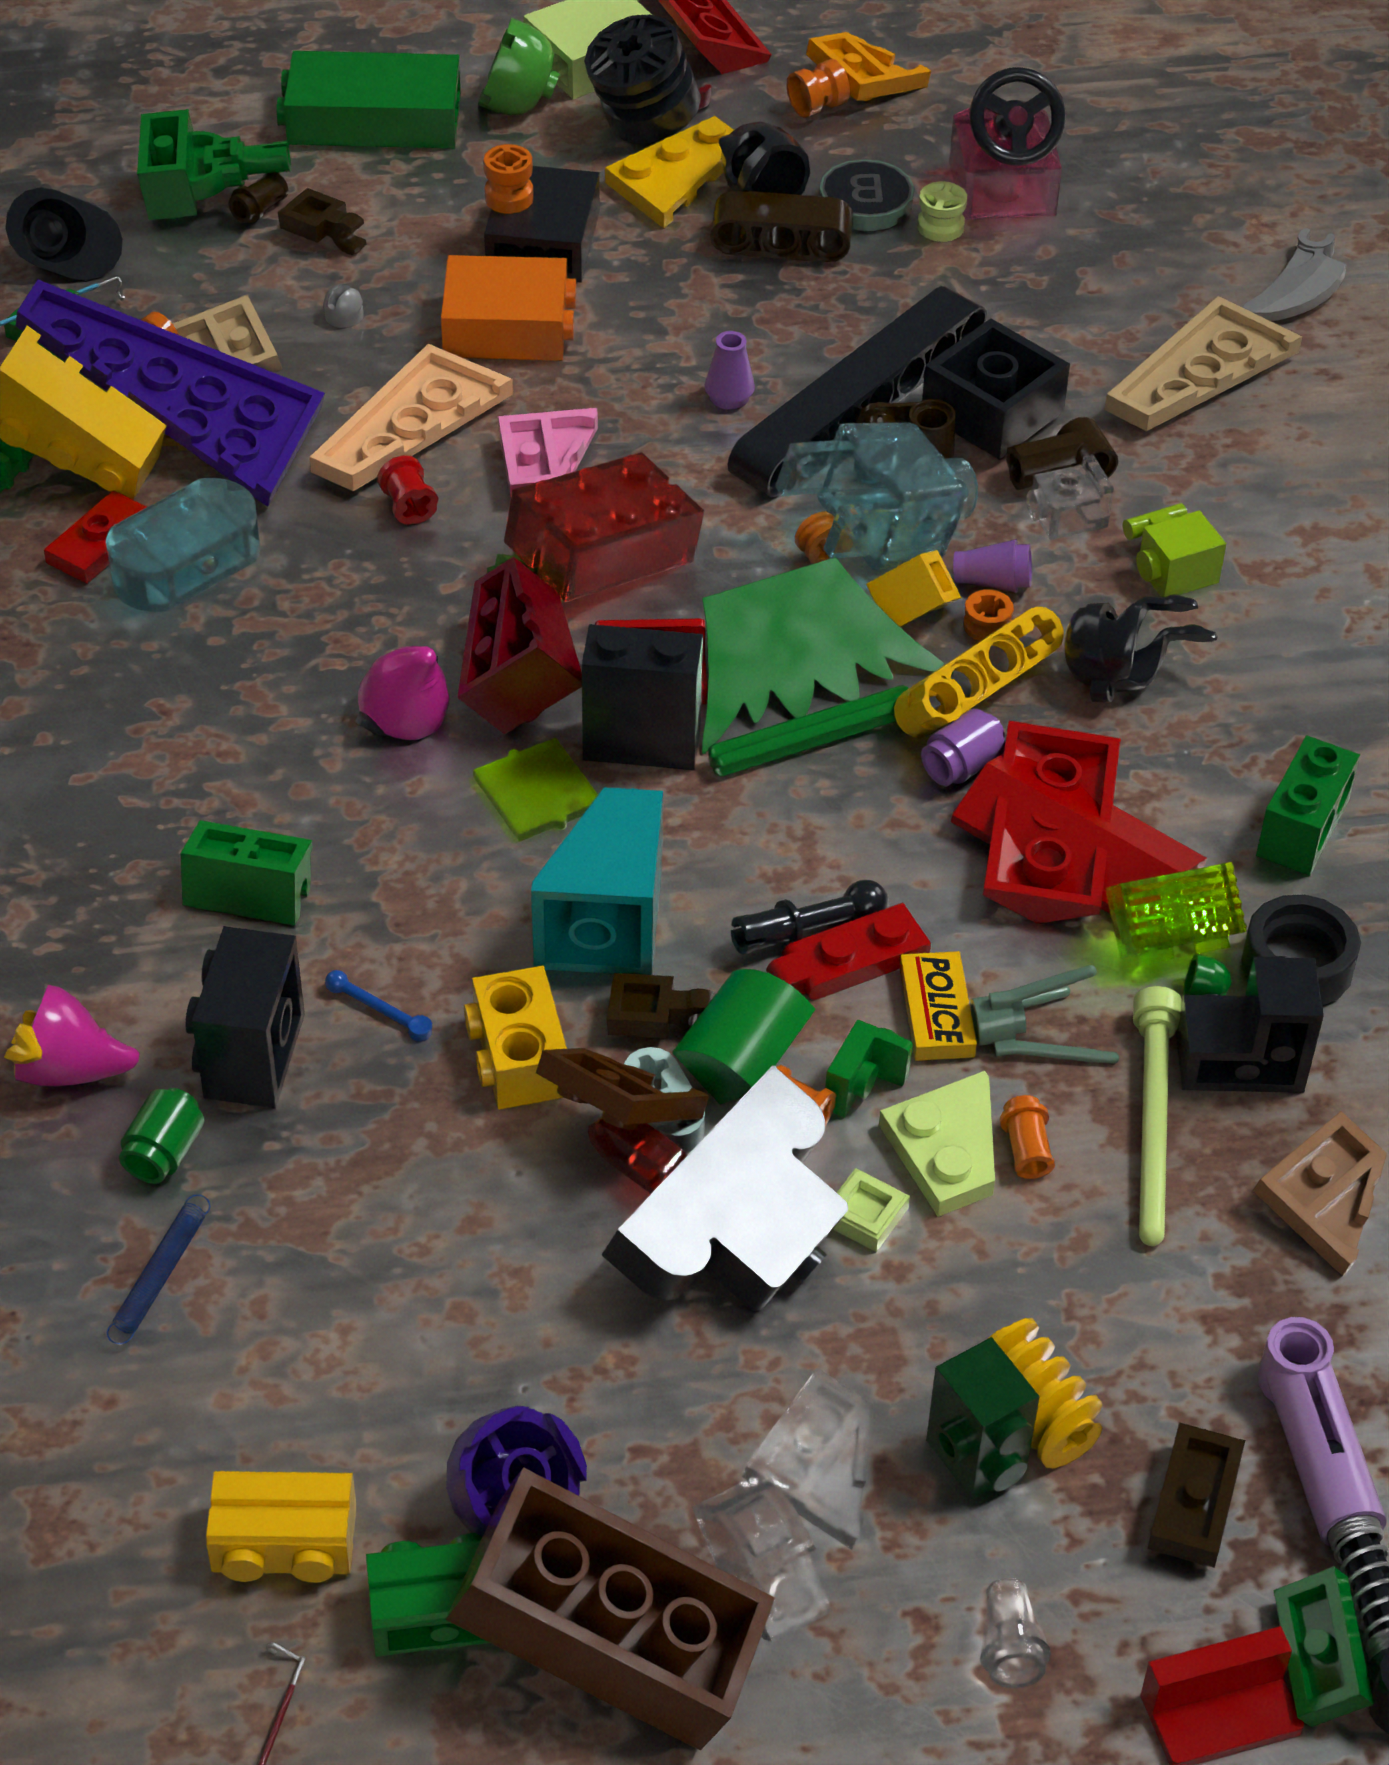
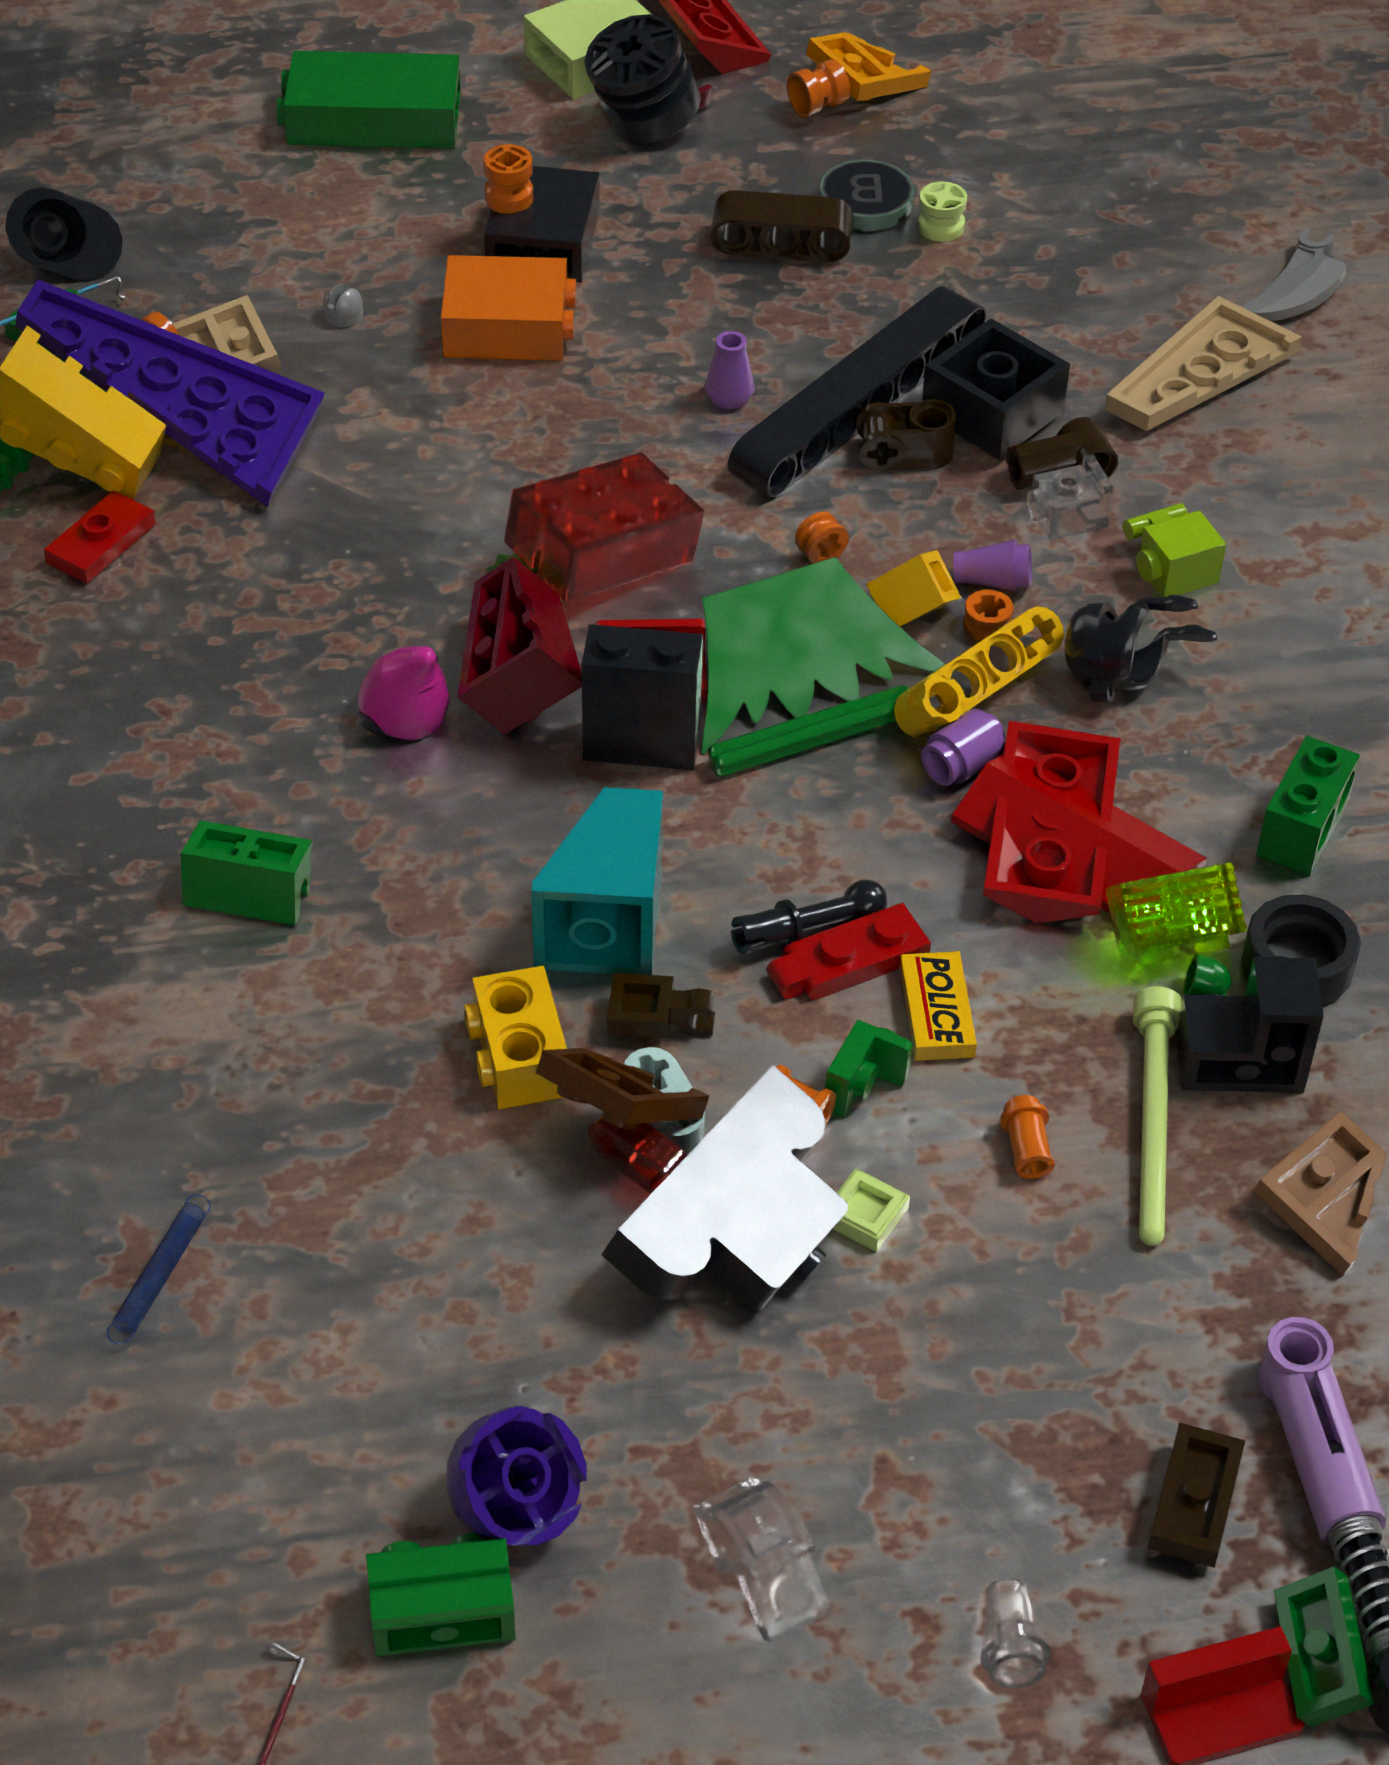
(65, 1045): dark pink hat -> none
(161, 1134): green brick -> none
(183, 544): clear light blue brick -> none
(192, 165): green brick -> none
(246, 1016): black brick -> none
(250, 202): dark brown pin -> none
(281, 1524): yellow brick -> none
(318, 216): dark brown plate -> none
(404, 483): red bush -> none
(408, 414): light nougat wing -> none
(418, 1026): blue hinge -> none
(520, 71): bright green cylinder -> none
(536, 788): clear neon green piece -> none
(544, 444): bright pink wing -> none
(612, 1609): reddish brown brick -> none
(670, 170): yellow wing -> none
(743, 1032): green brick -> none
(764, 160): black piece -> none
(820, 1456): clear wing -> none
(885, 490): clear light blue piece -> none
(946, 1142): yellowish green wing -> none
(982, 1418): dark green brick -> none
(1002, 1016): sand green plant -> none
(1008, 149): piece -> none
(1063, 1421): yellow piece -> none

